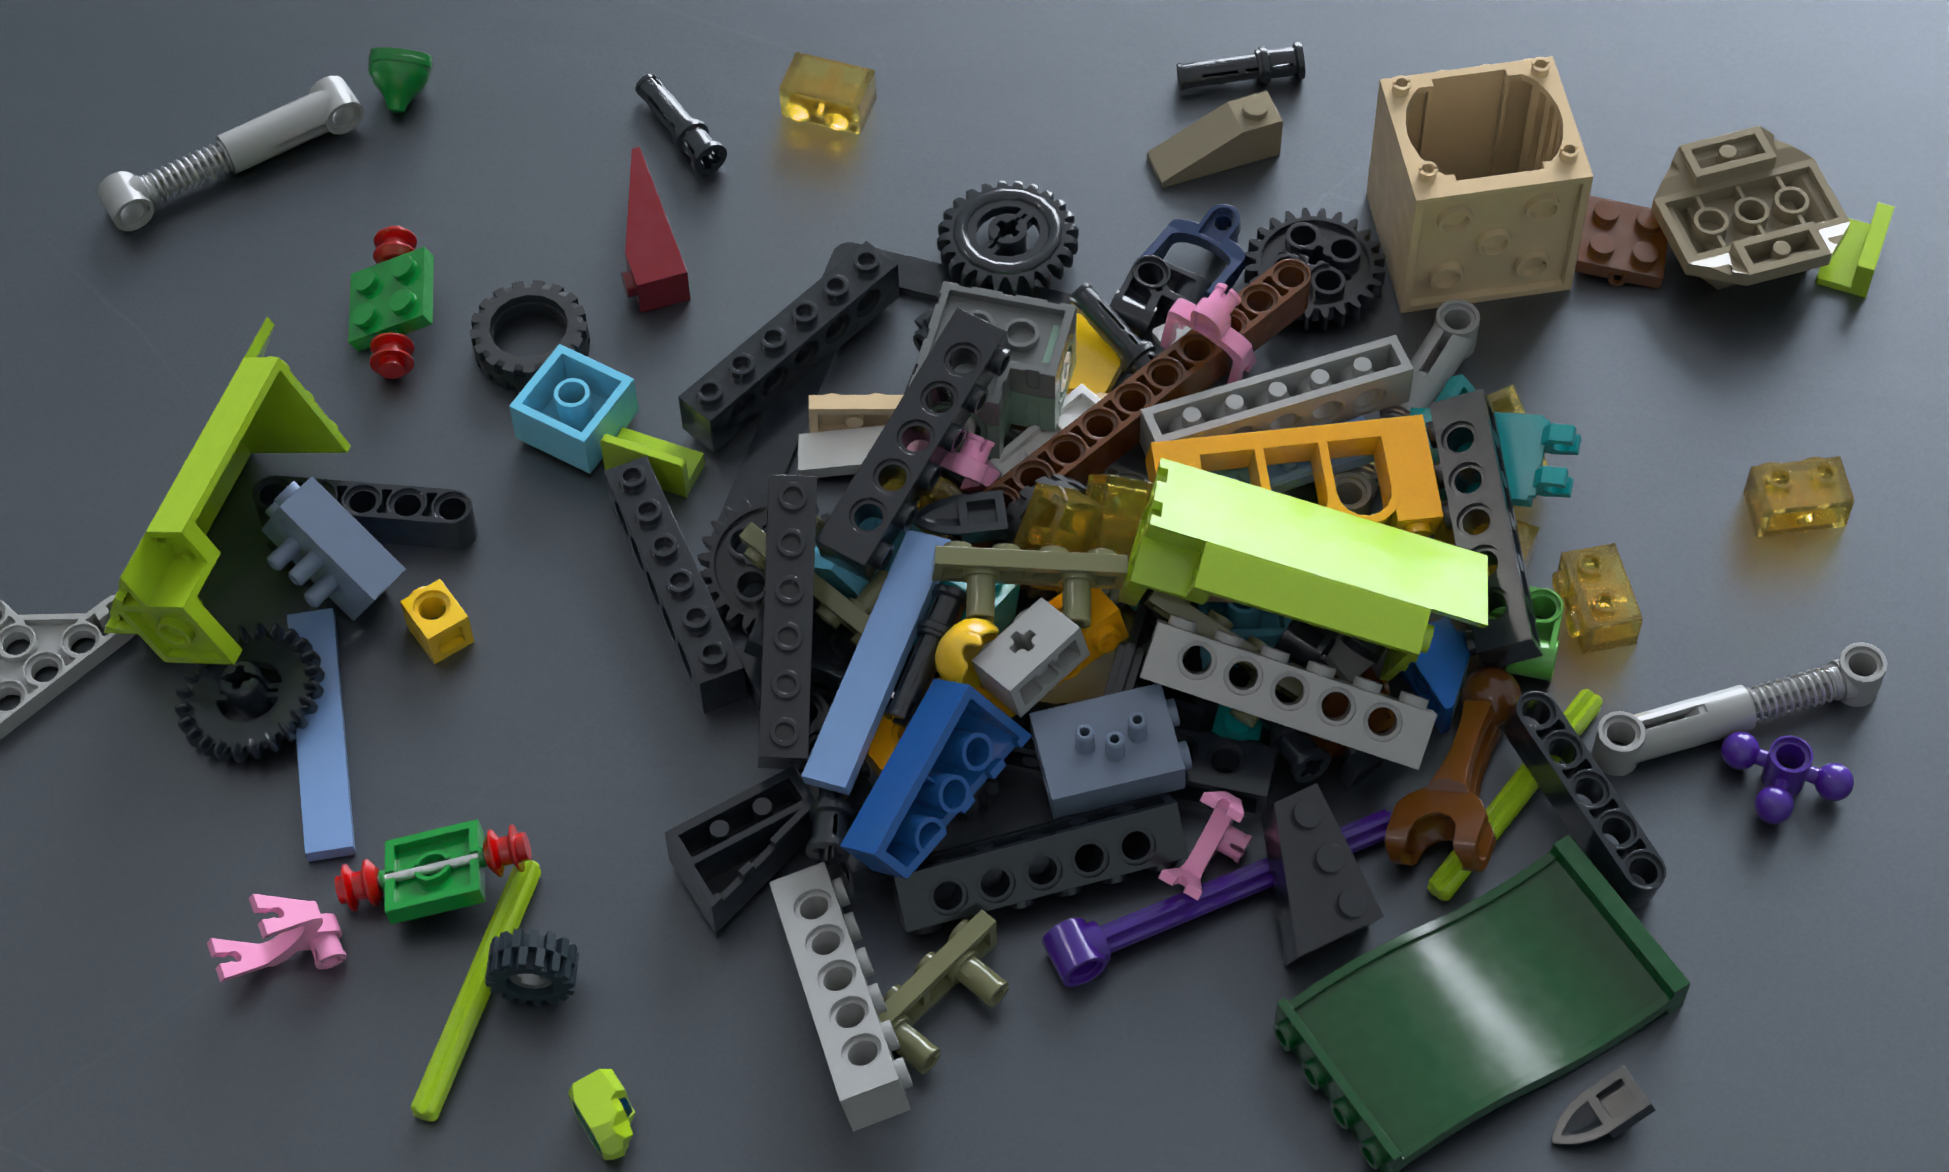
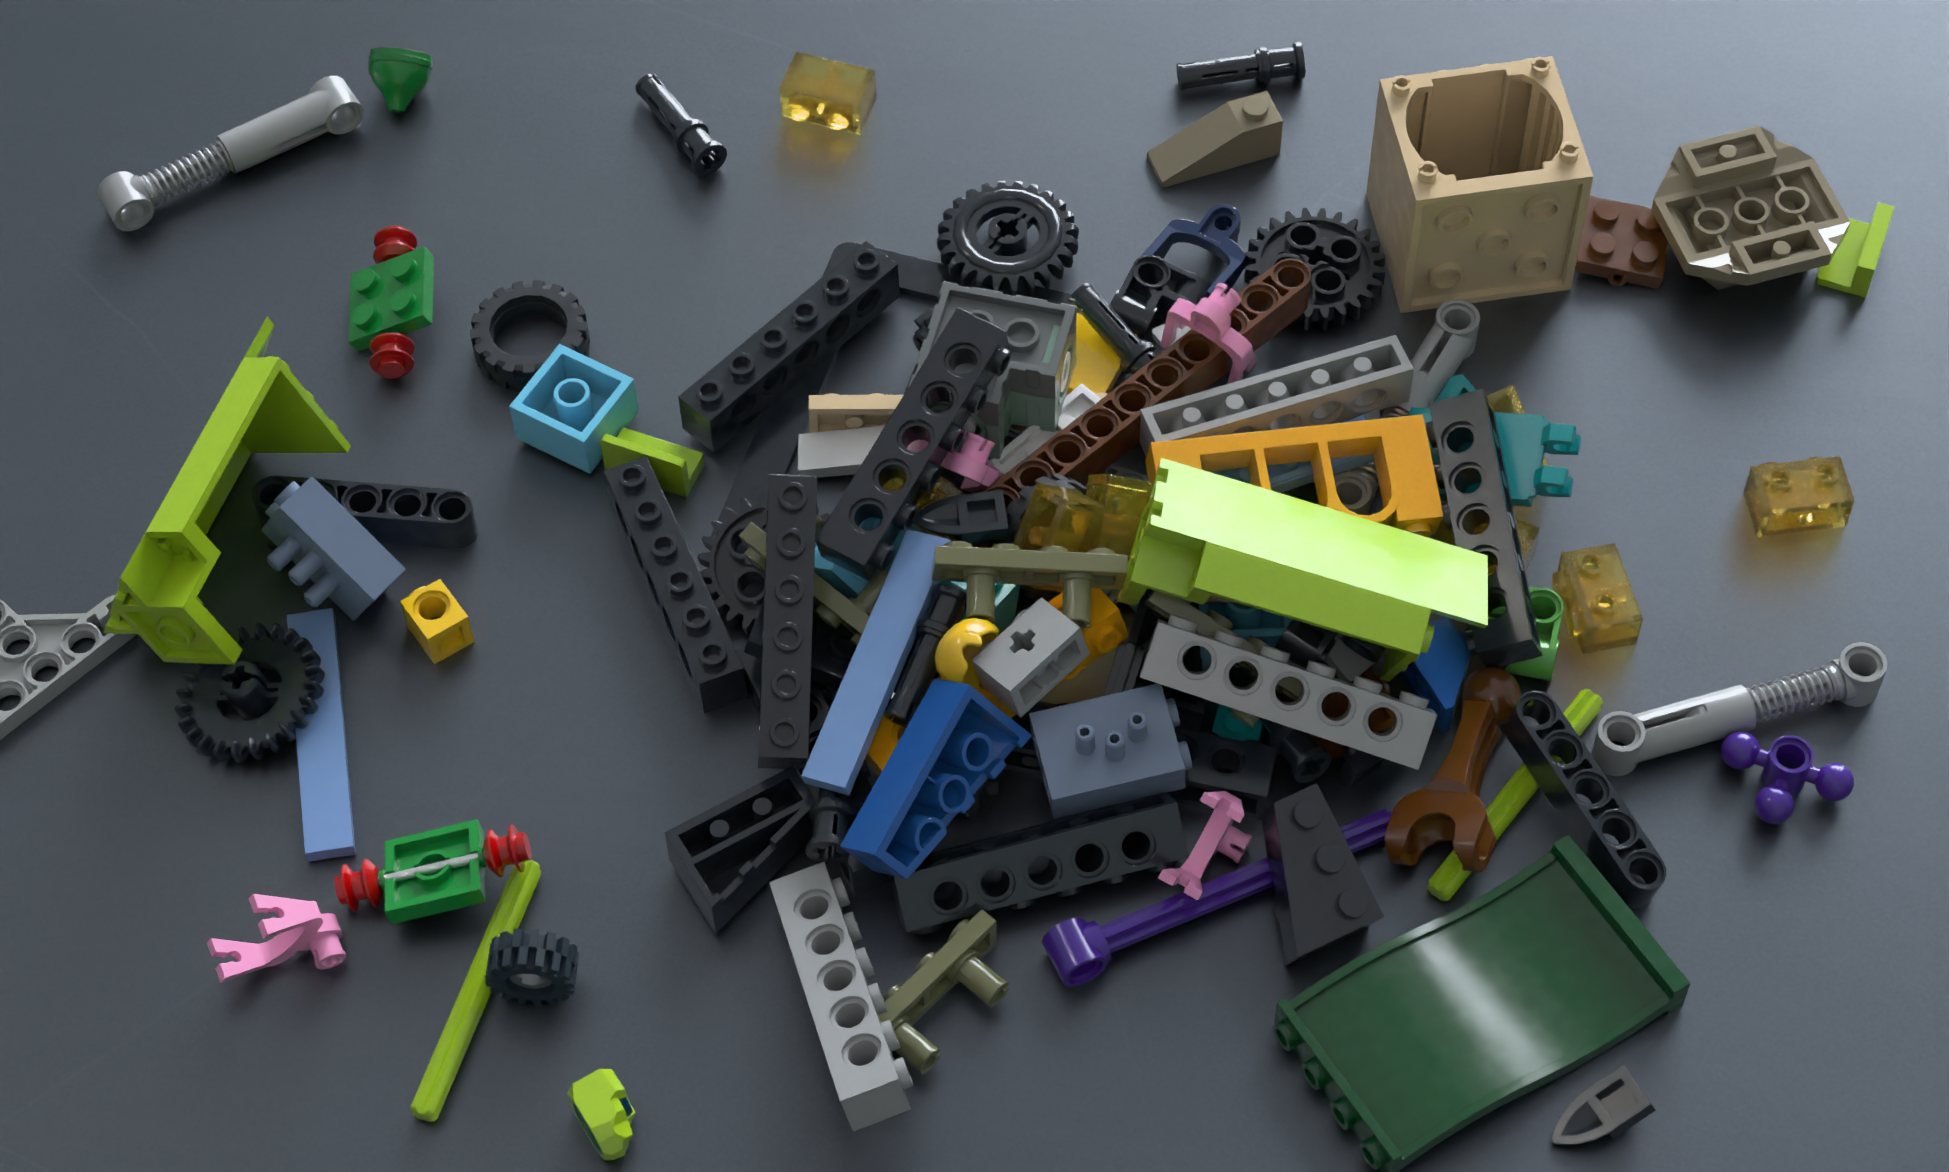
(652, 256): dark red slope -> none

